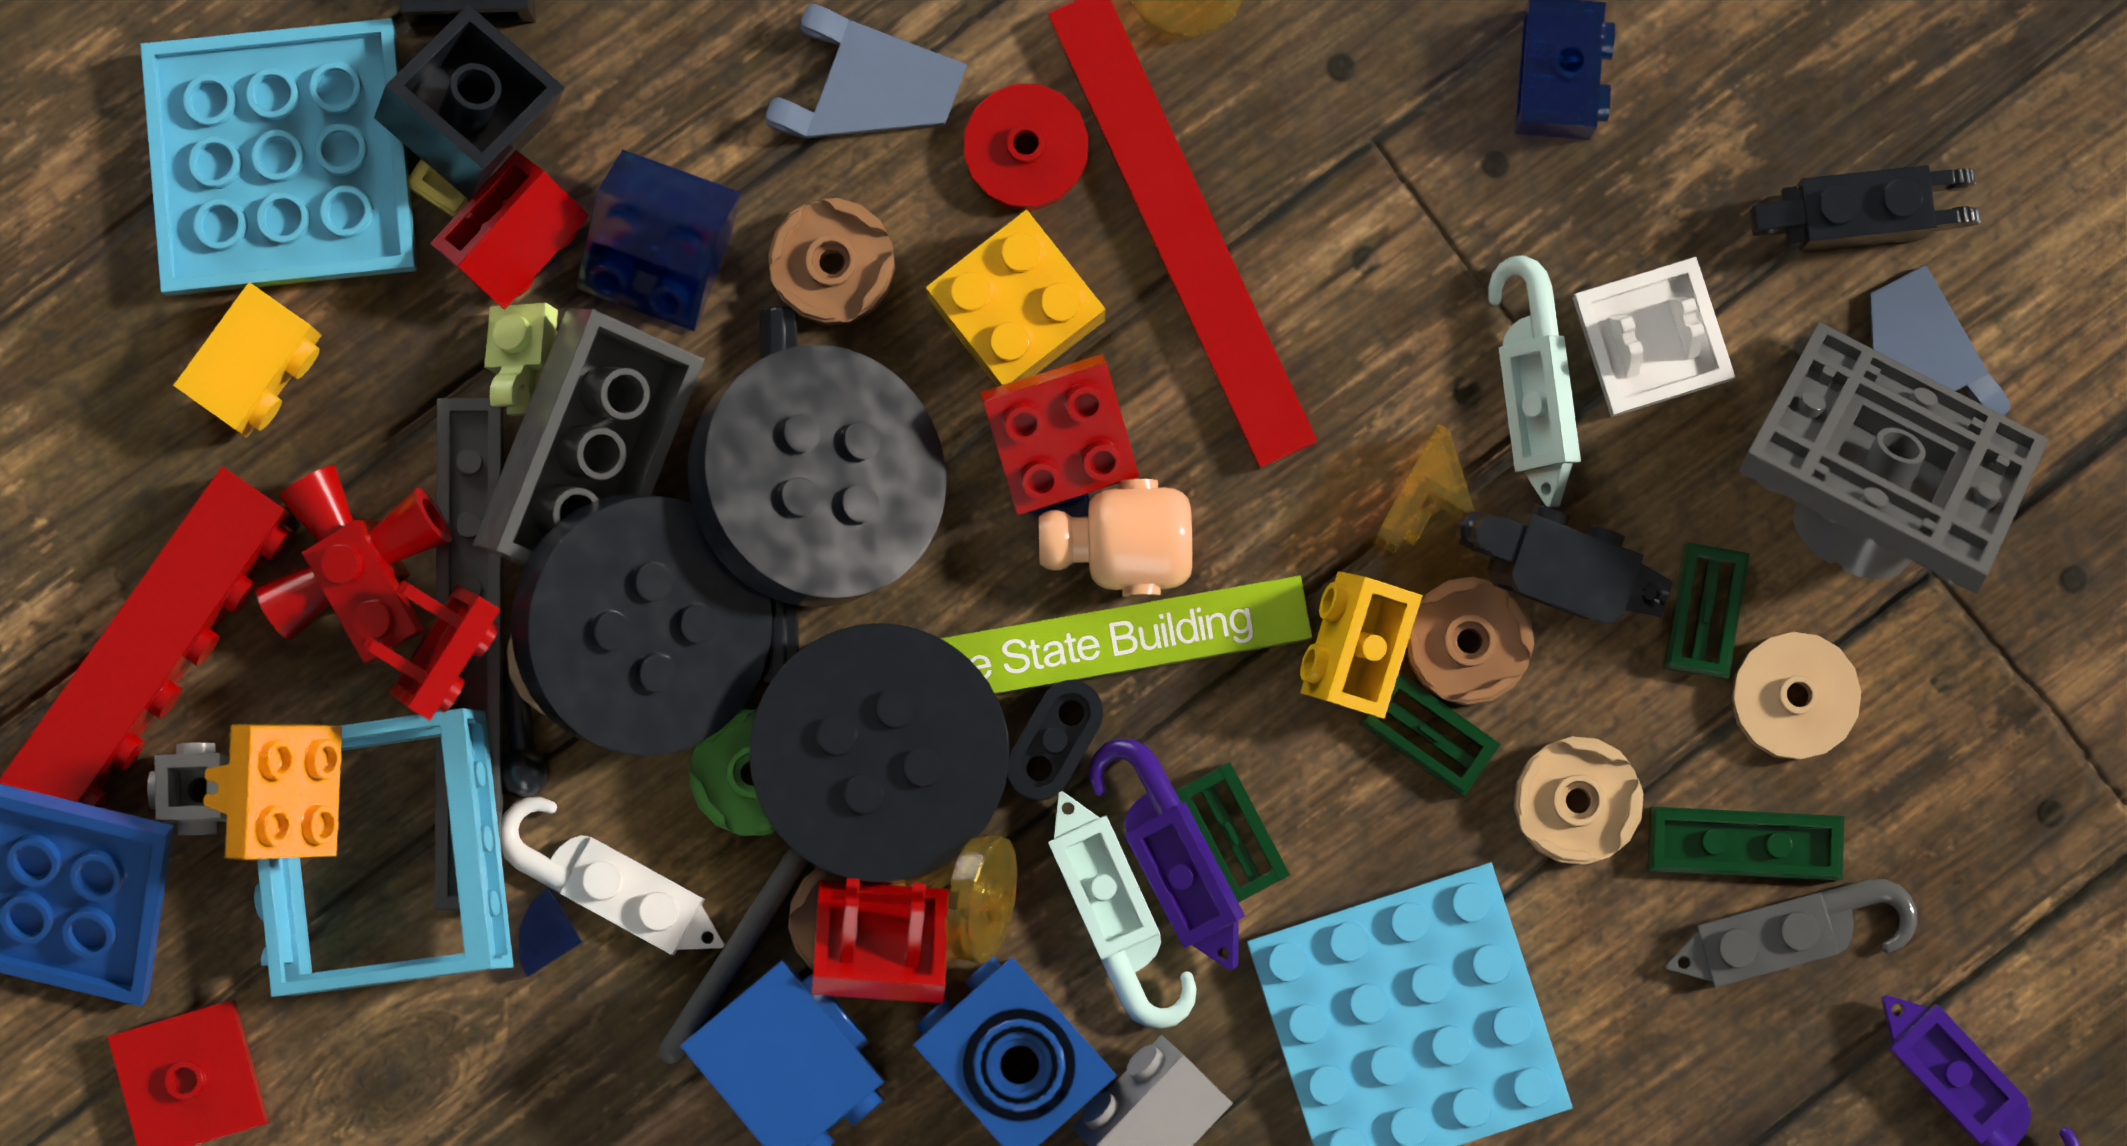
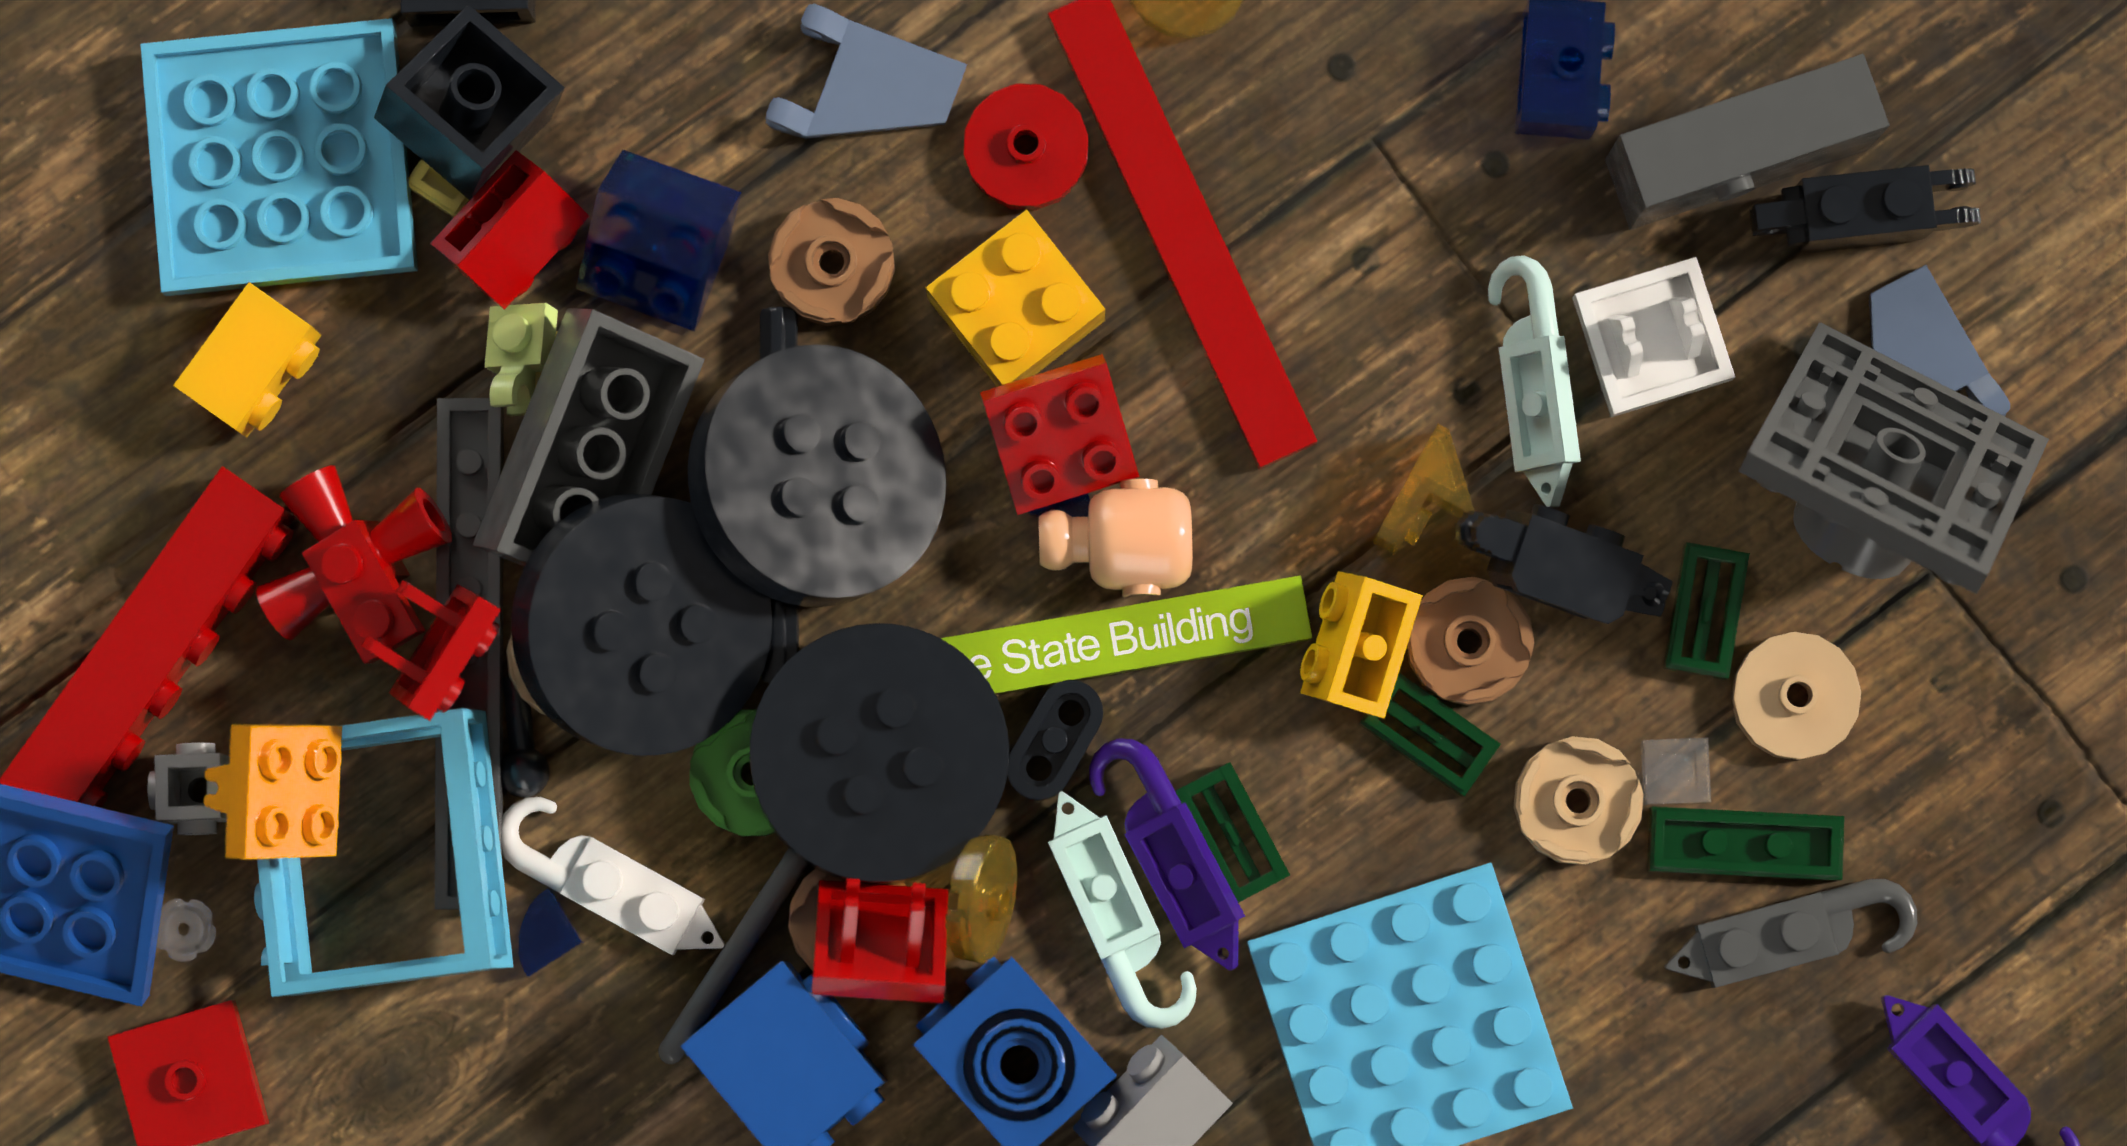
(201, 931): none -> clear plate
(1675, 771): none -> clear plate
(1746, 141): none -> dark grey brick

